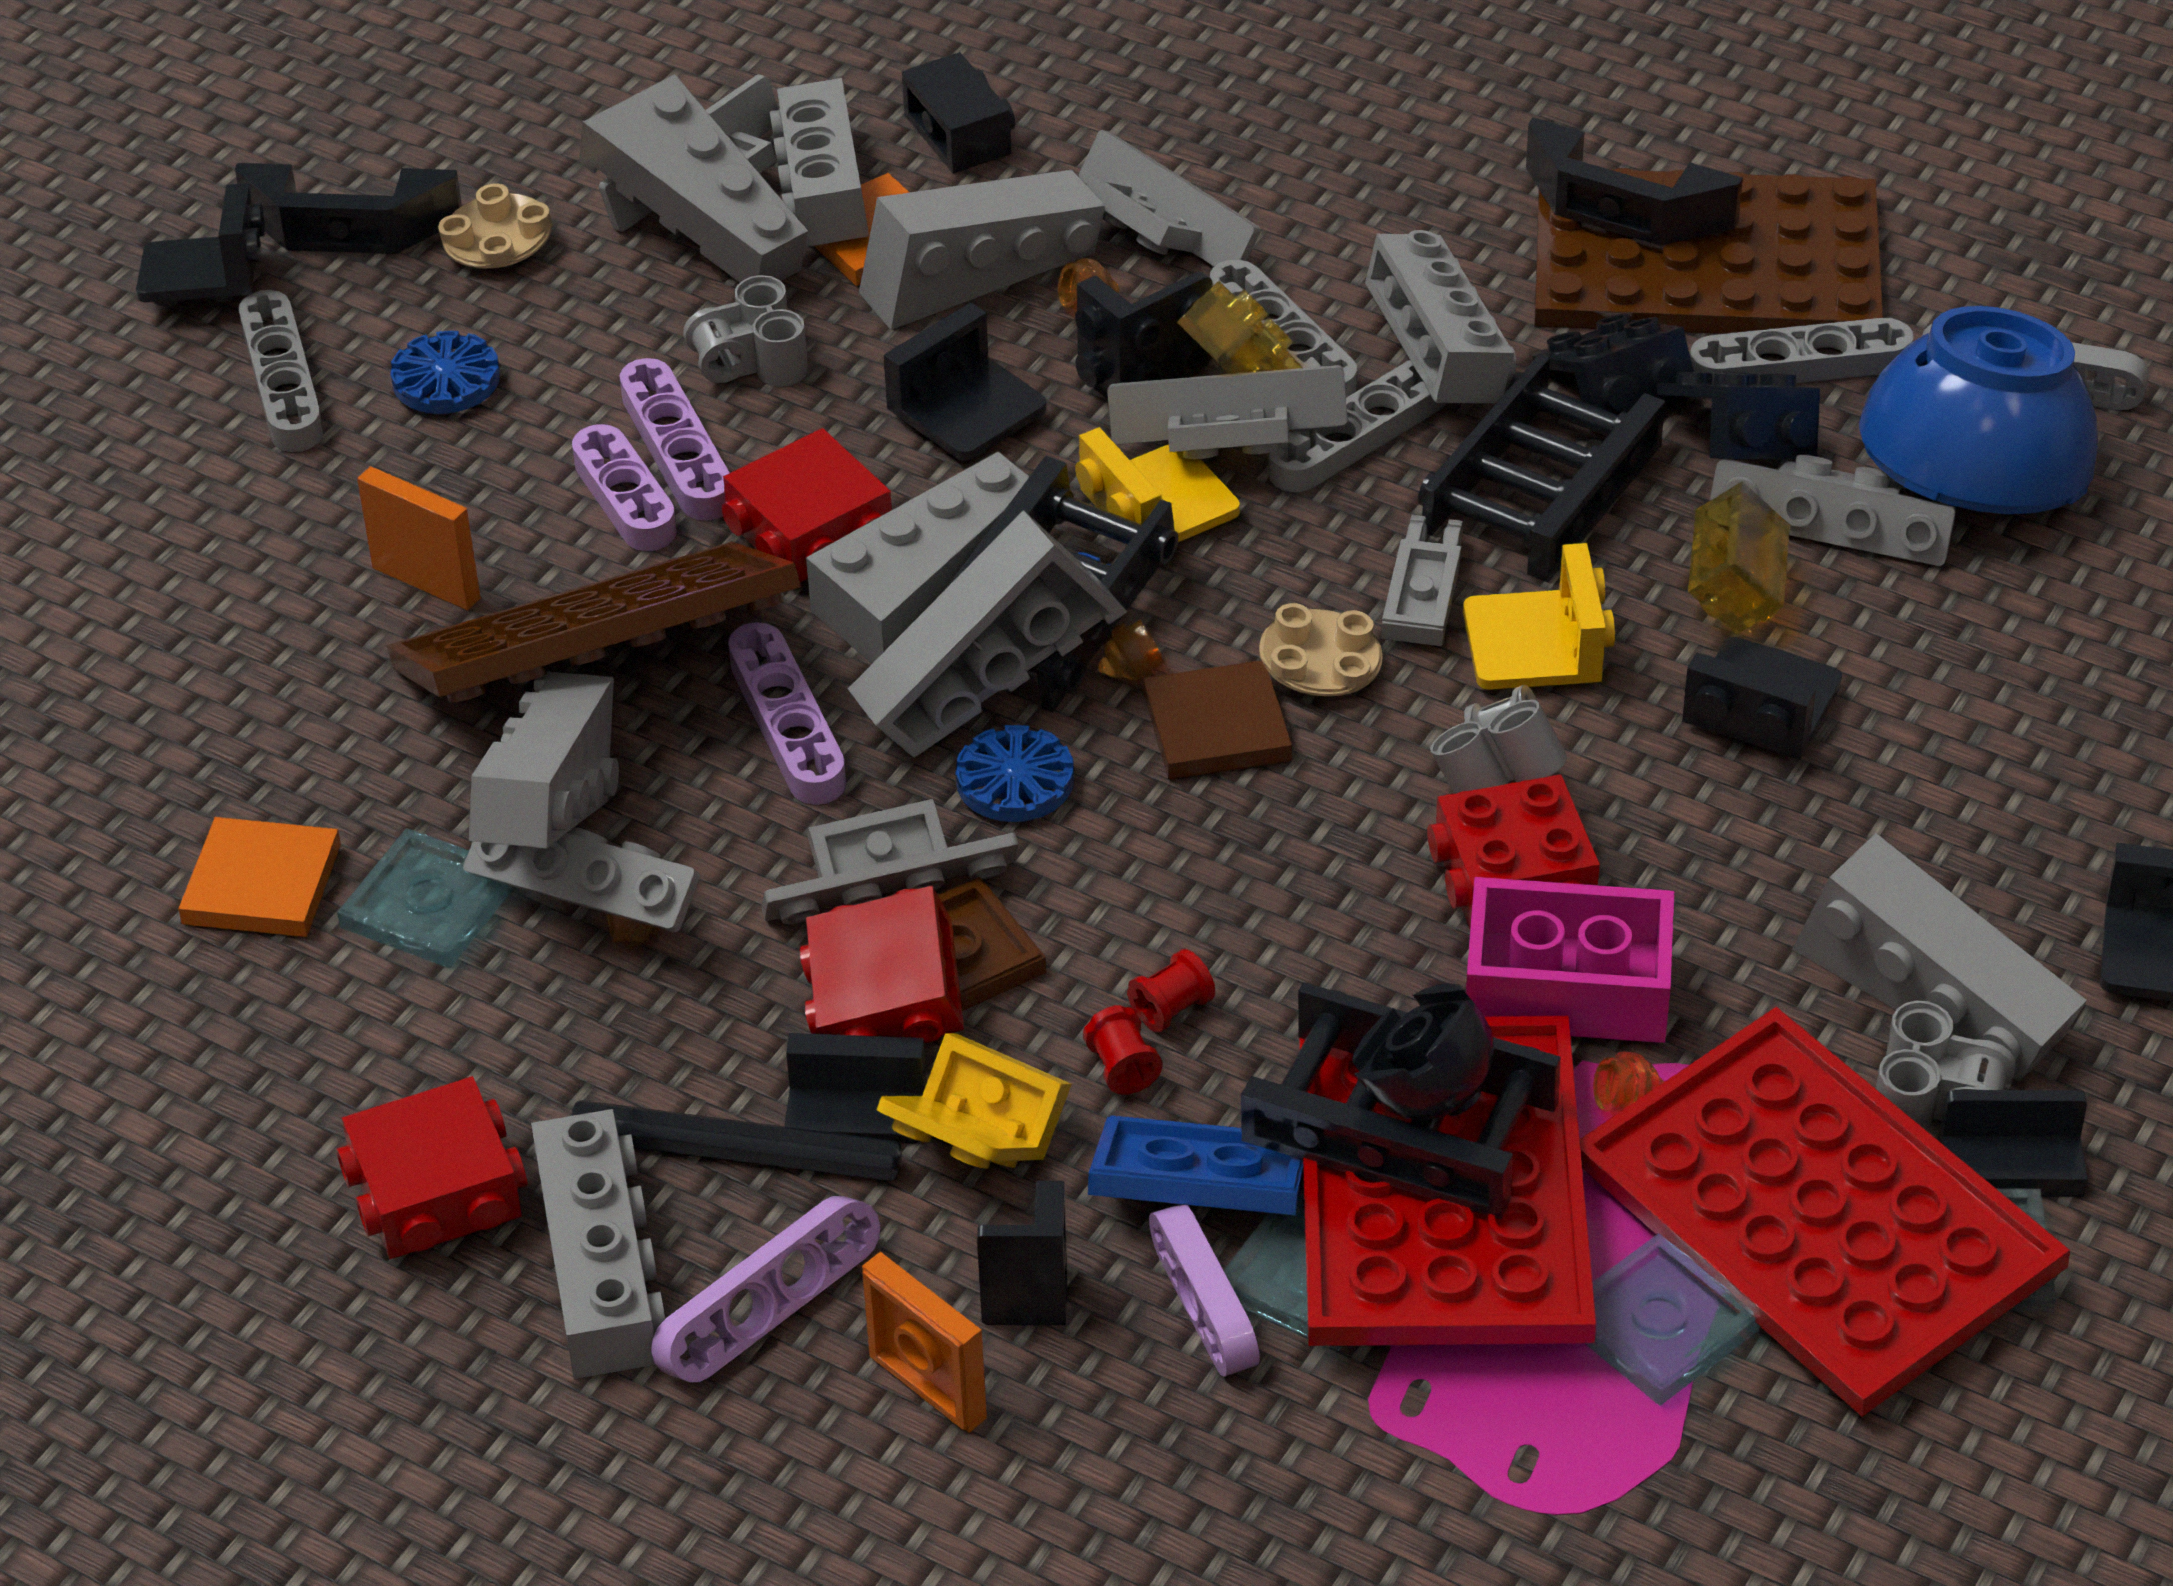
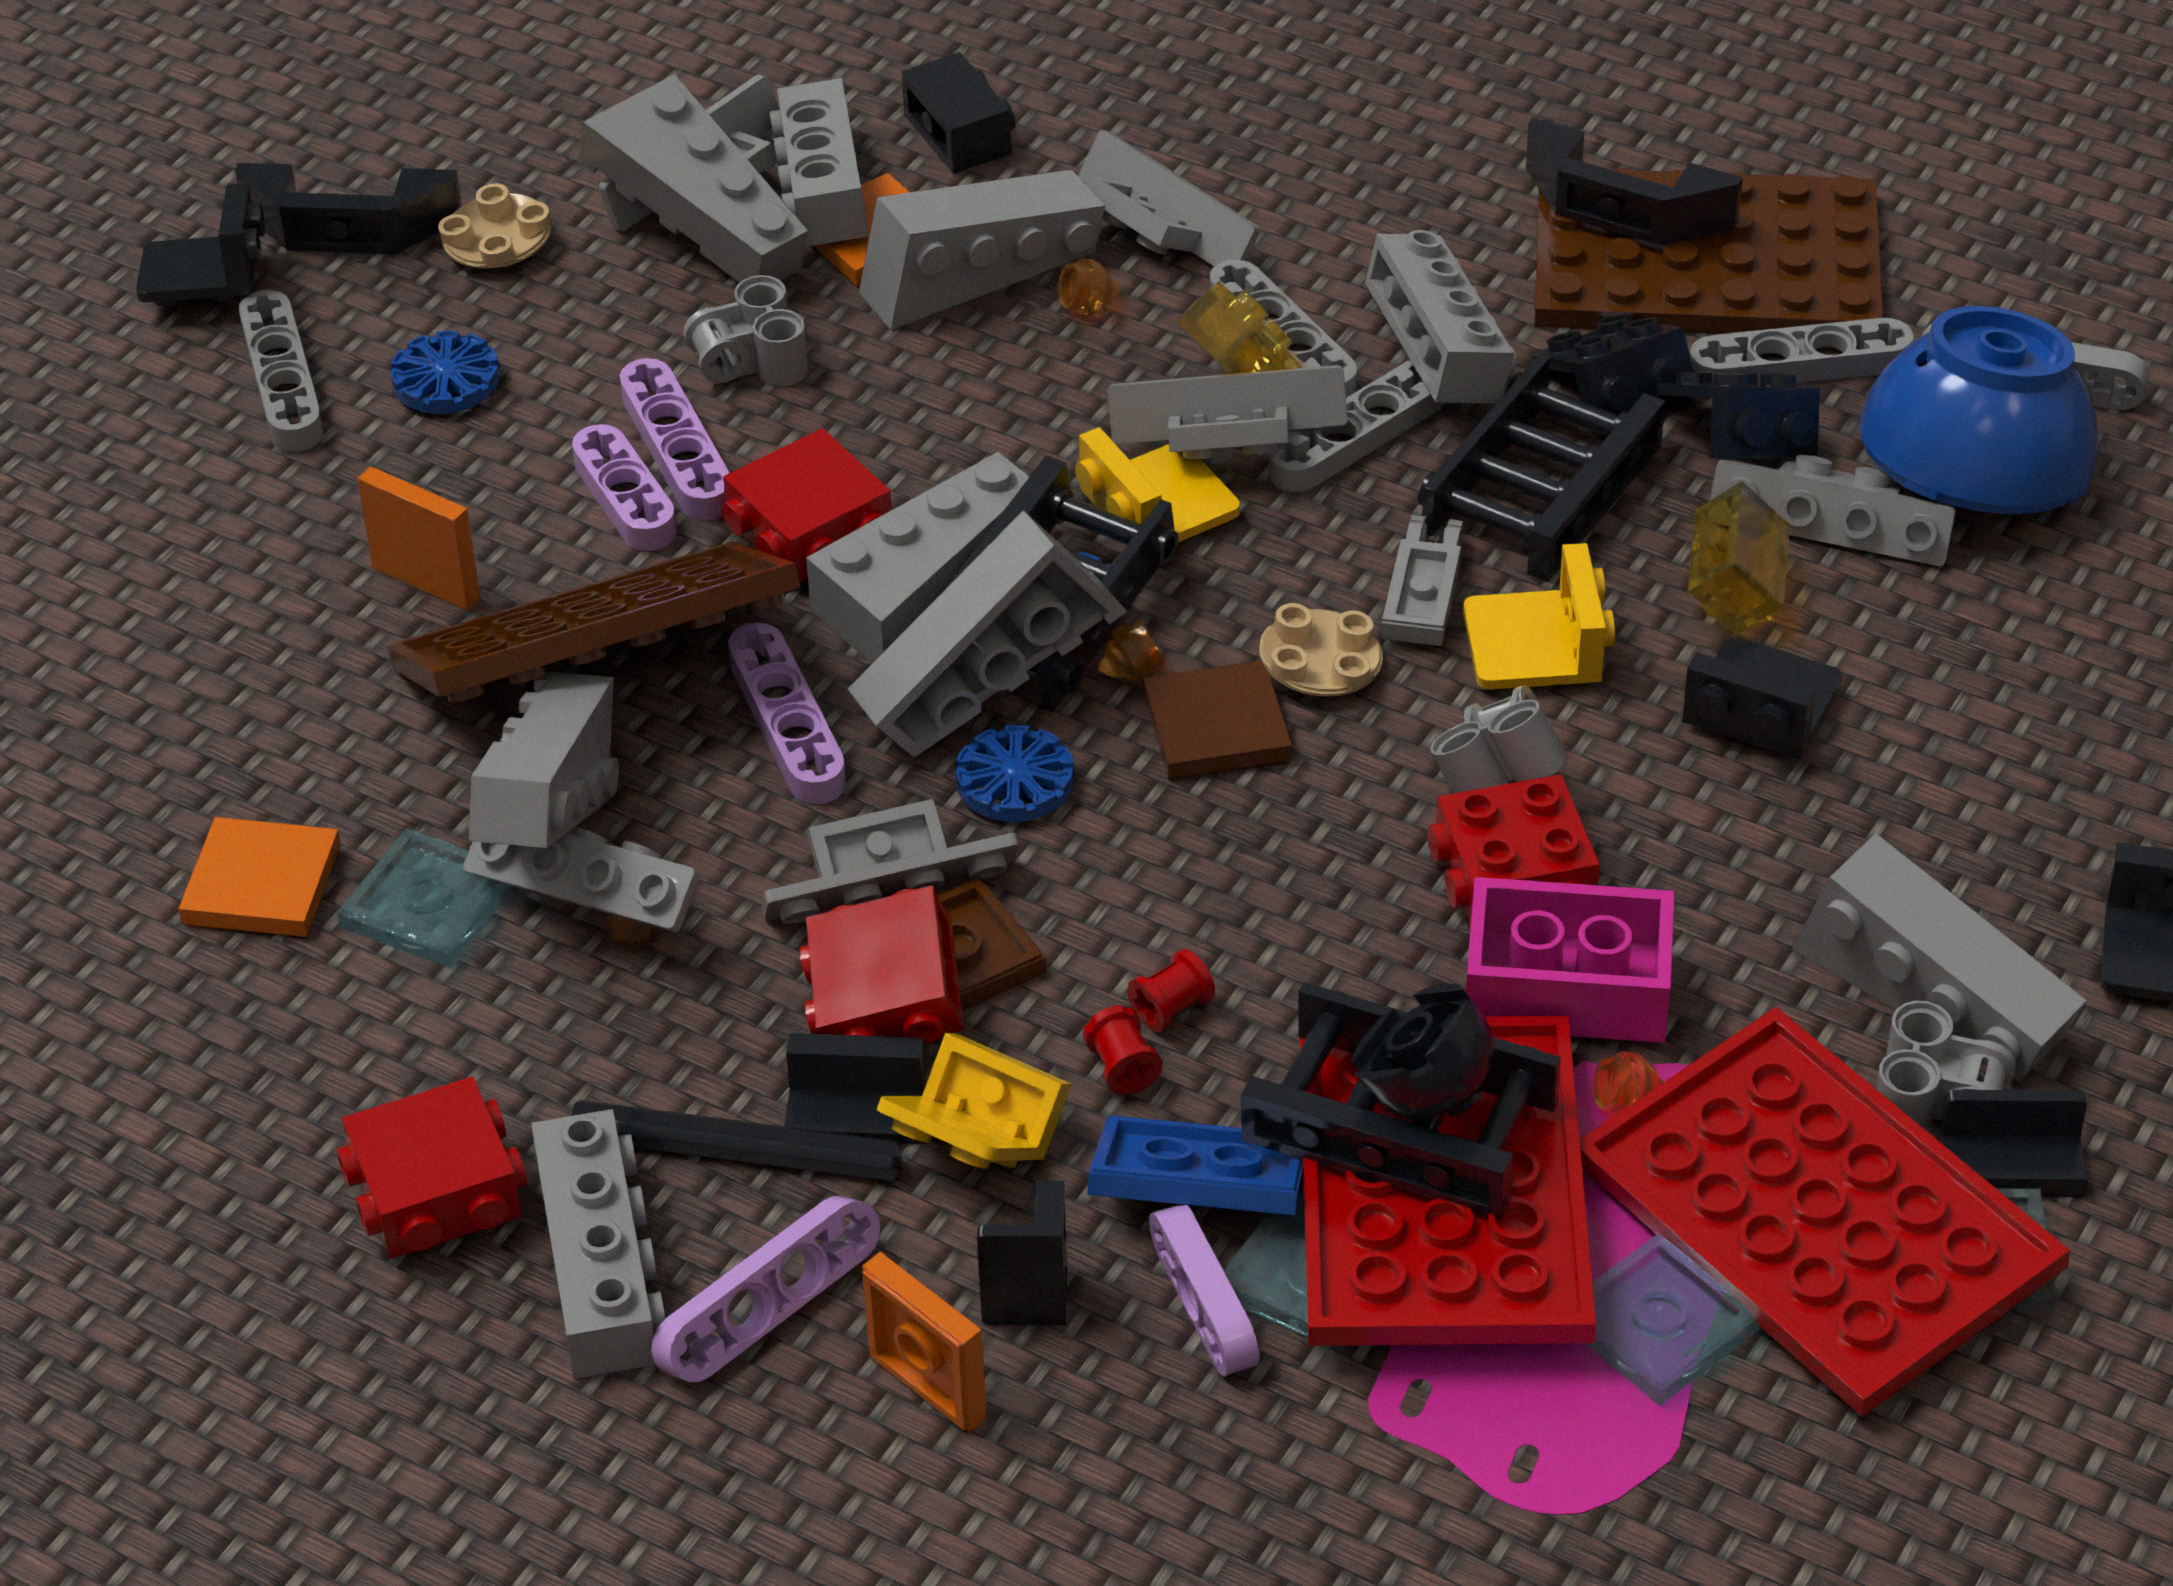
(954, 390): black bracket -> none
(1137, 339): black bracket -> none

